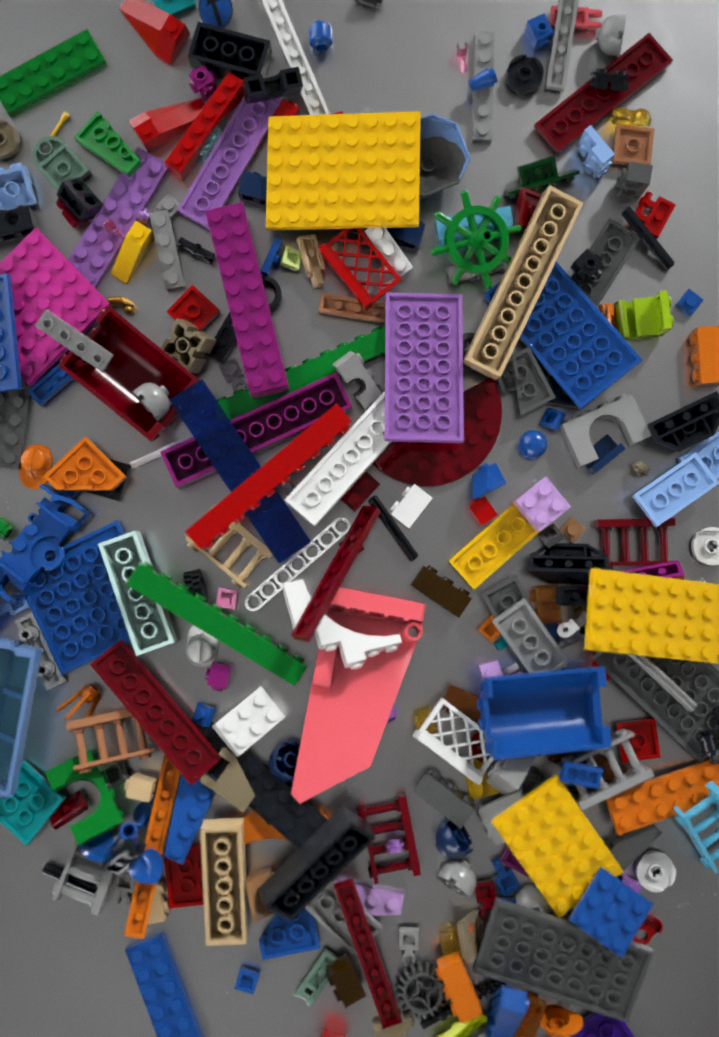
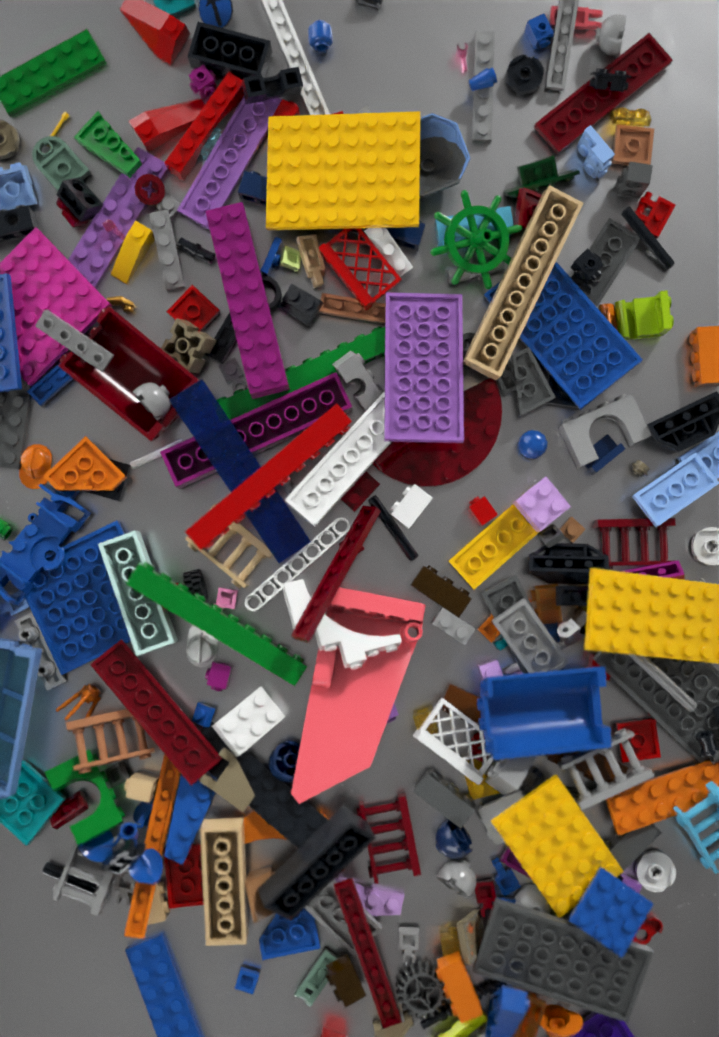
(143, 217): medium lavender plate -> none
(156, 184): none -> dark red gear
(300, 304): none -> black plate
(394, 846): medium lavender plate -> none
(453, 625): none -> light grey brick
(487, 480): blue slope -> none
(552, 419): blue plate -> none
(580, 774): blue plate -> none
(689, 302): blue plate -> none

